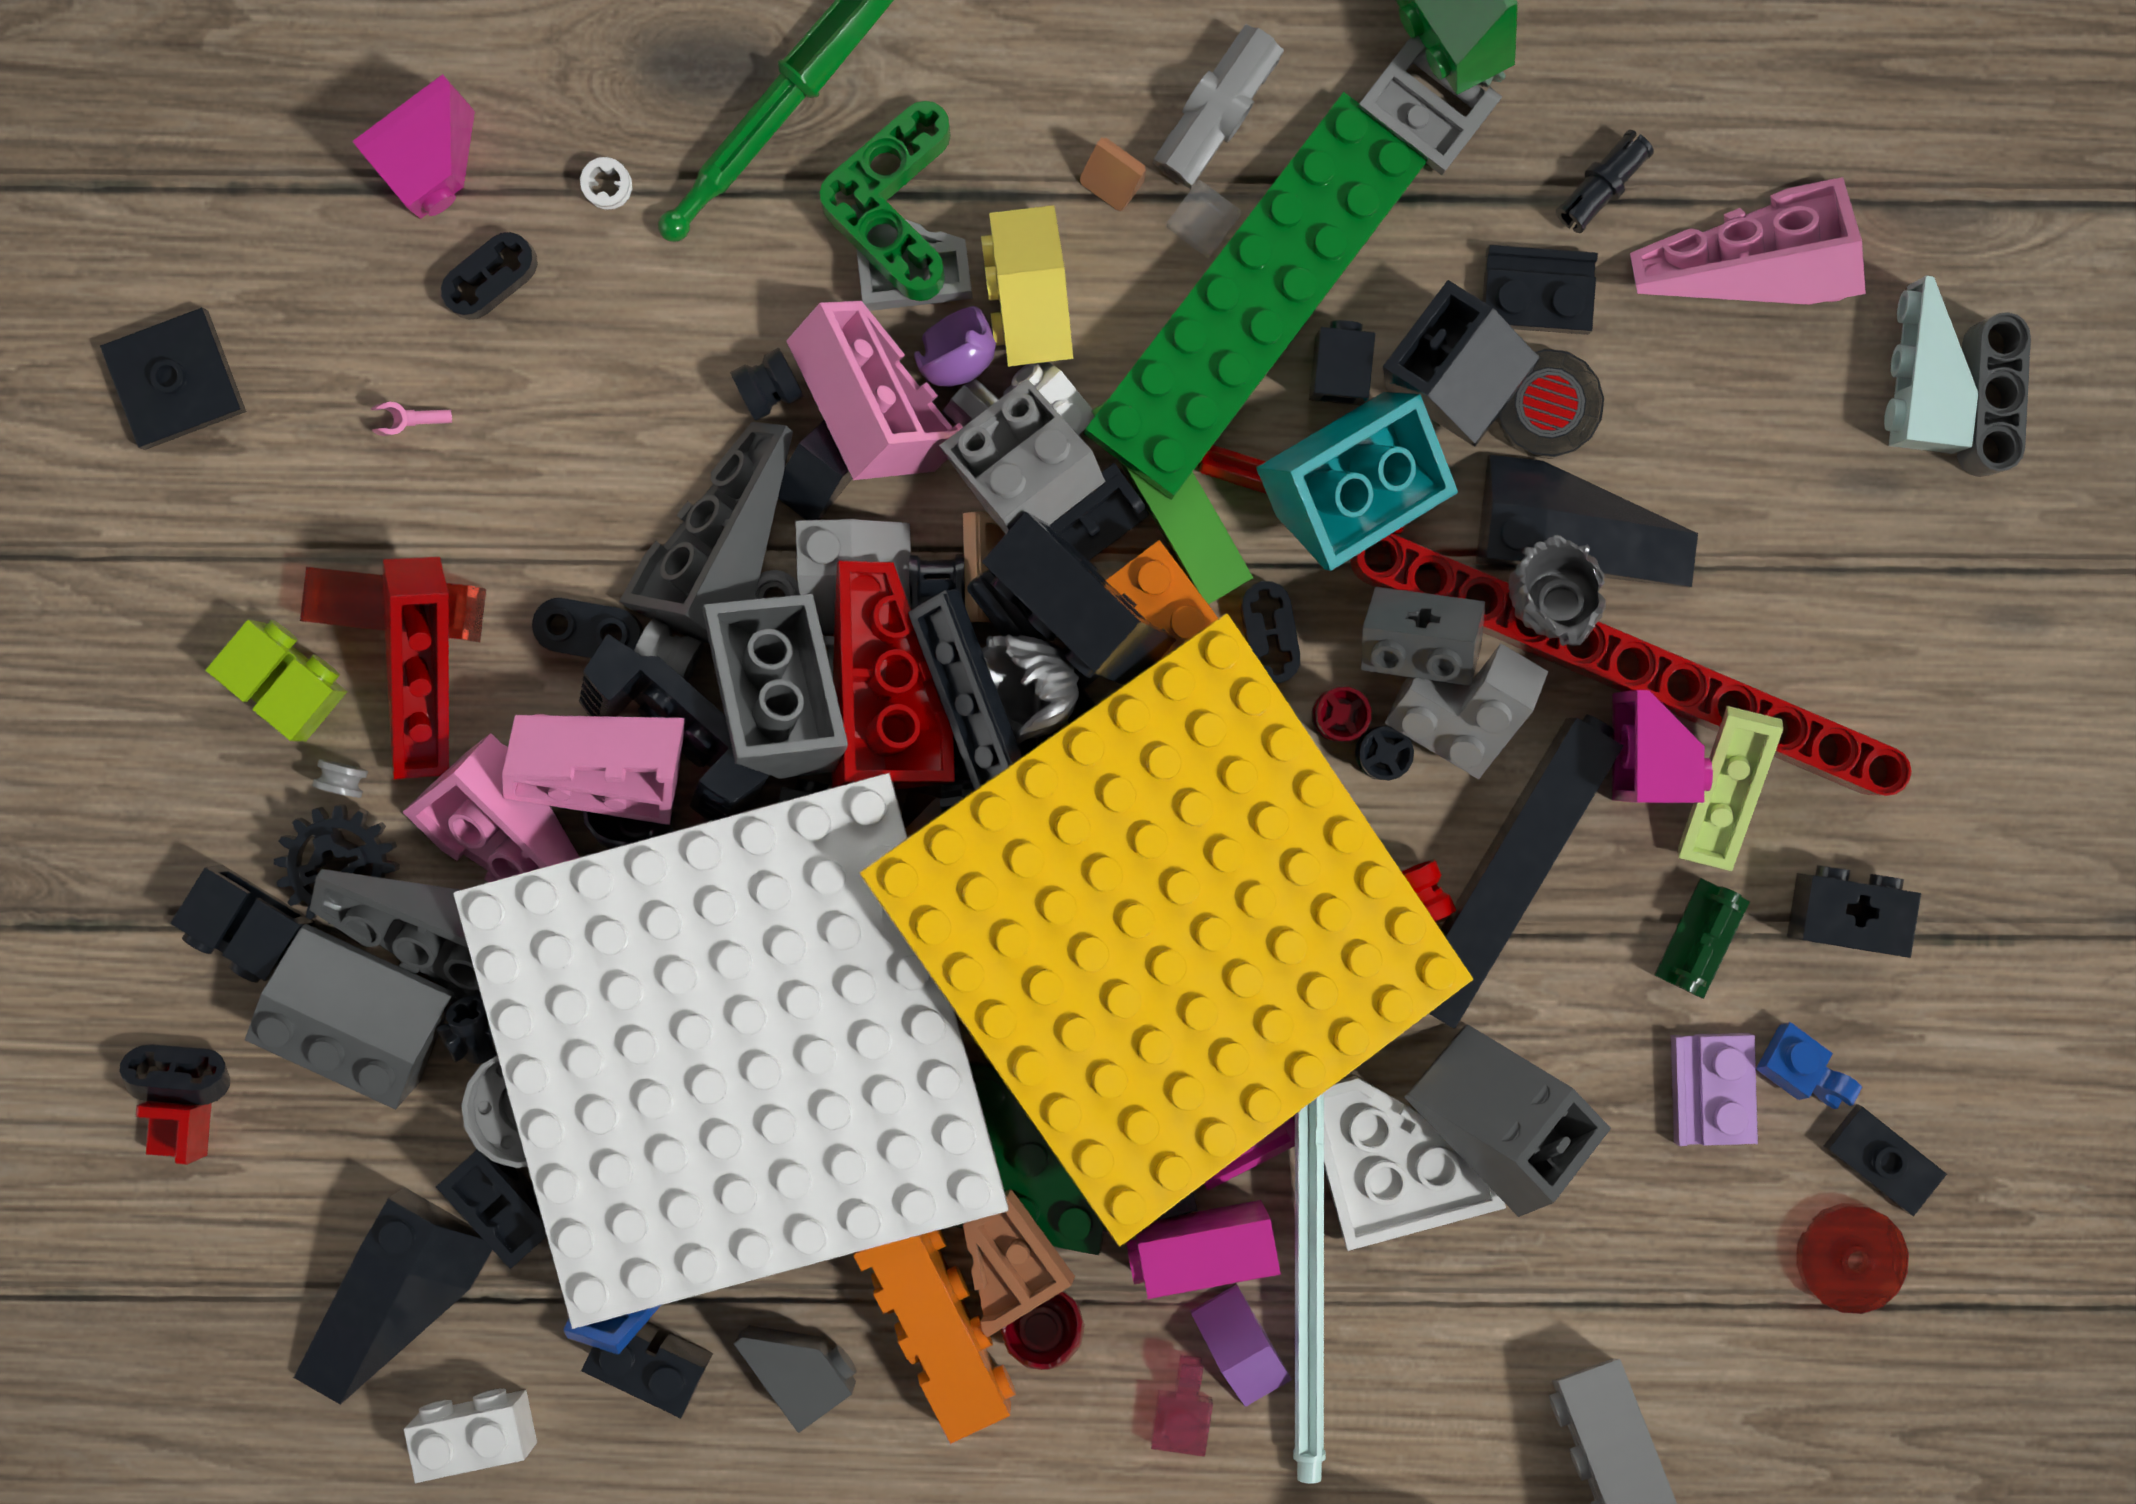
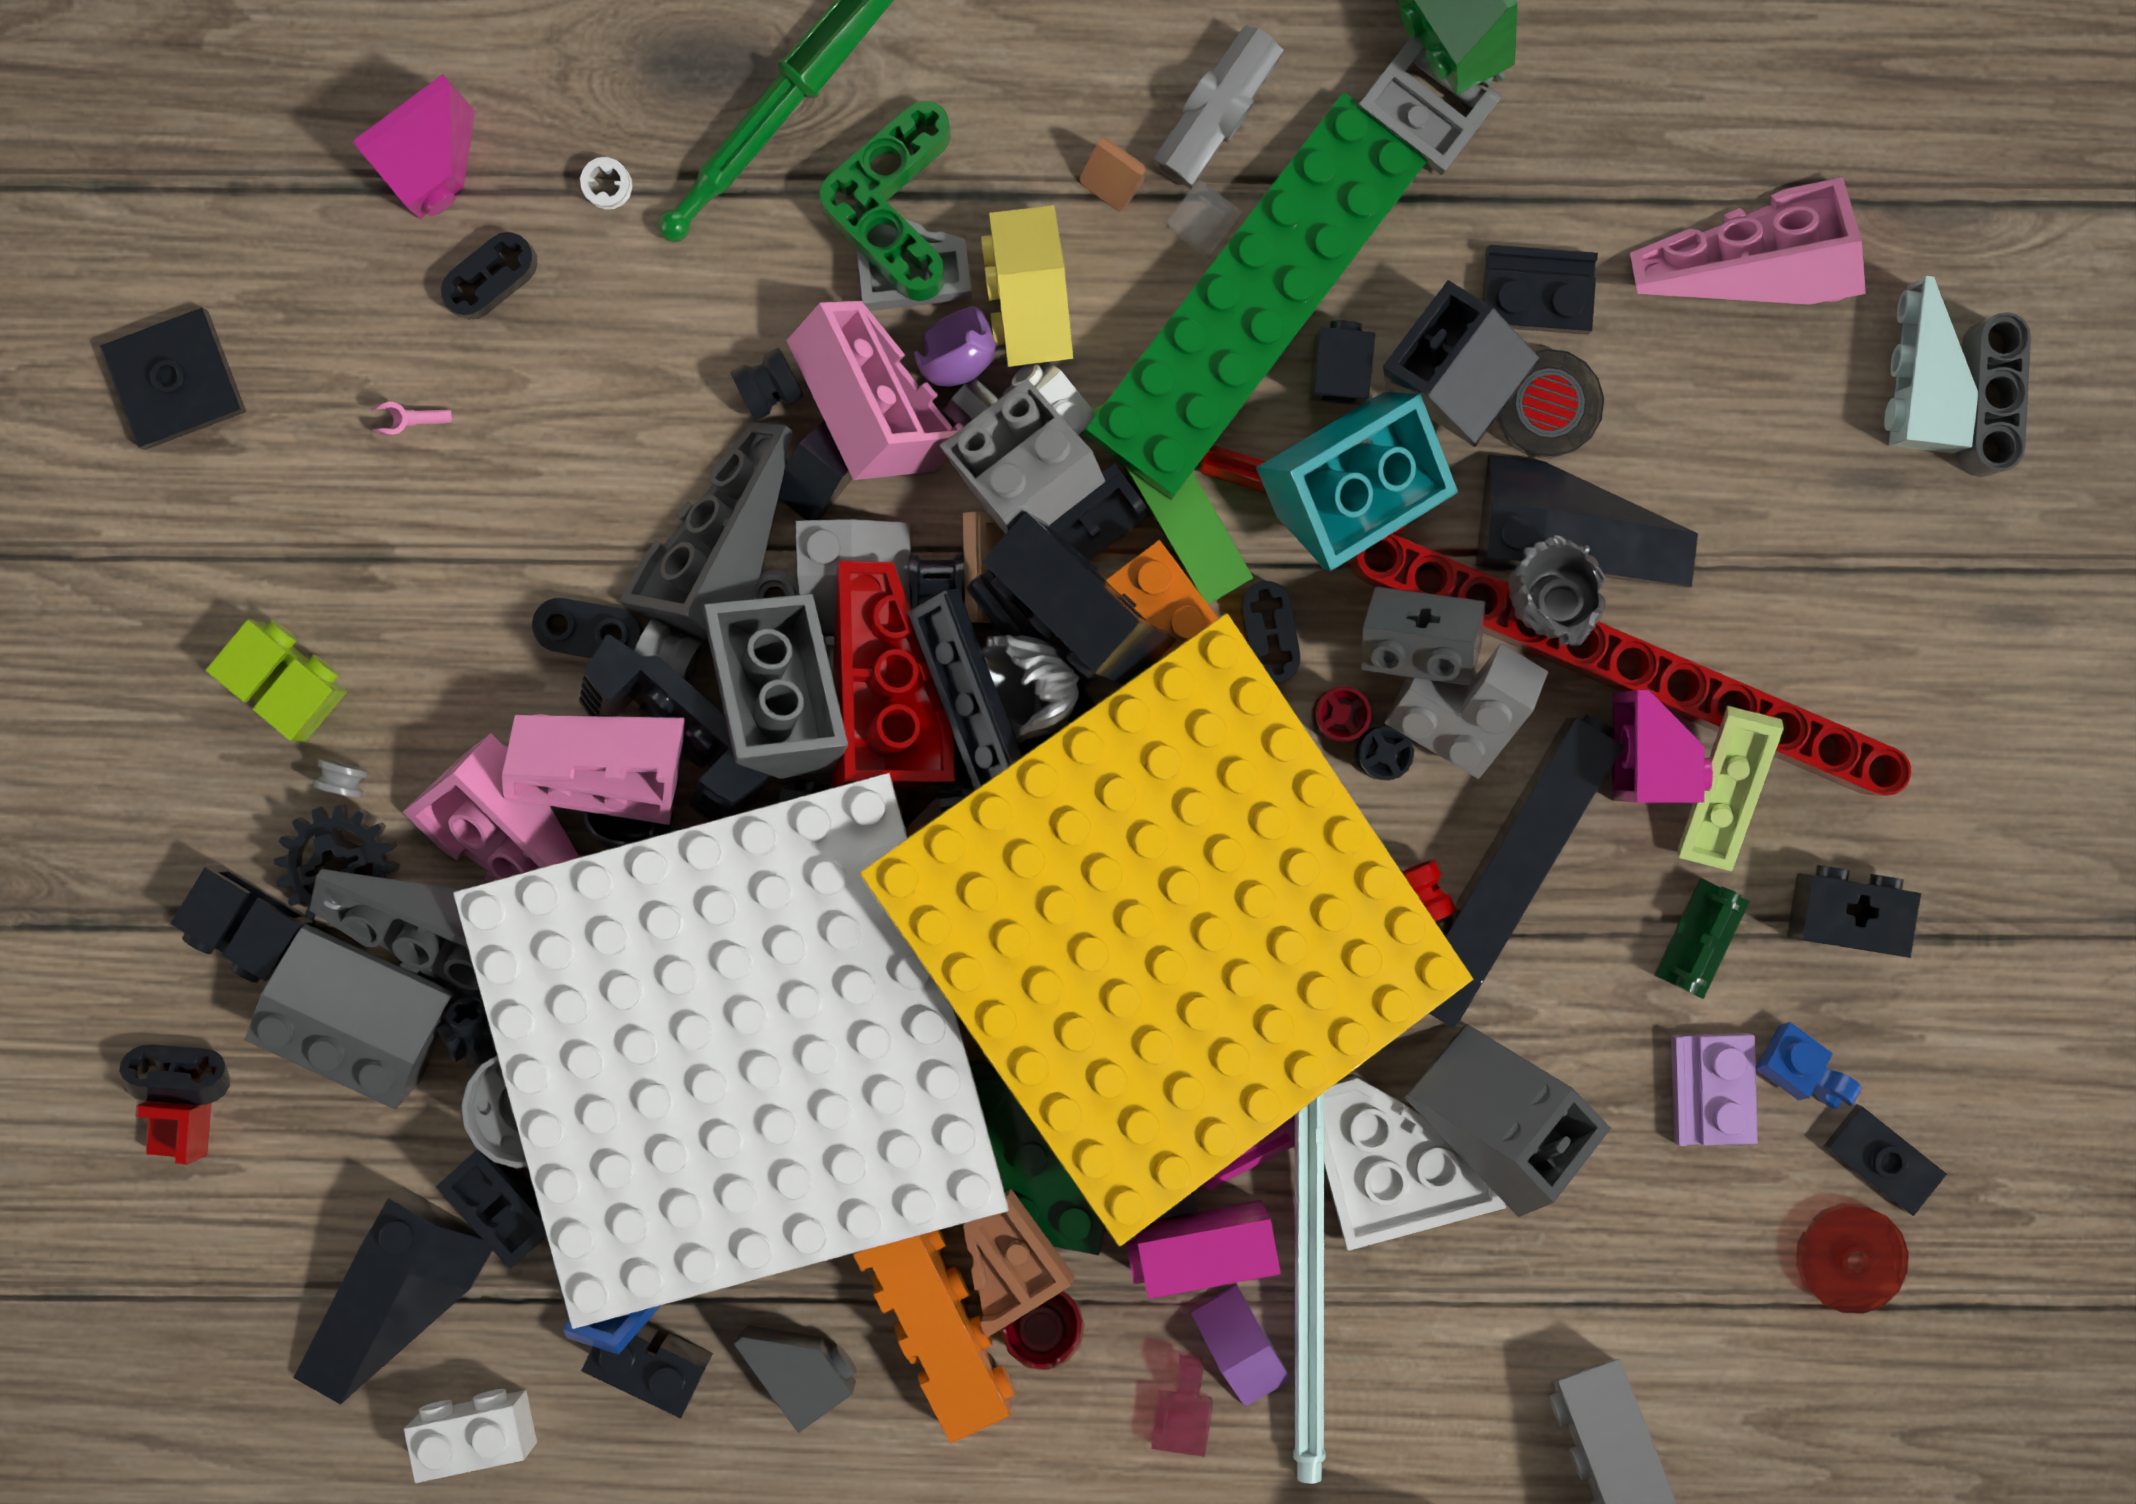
(358, 602): clear red slope -> none
(417, 665): red slope -> none
(1604, 181): black pin -> none

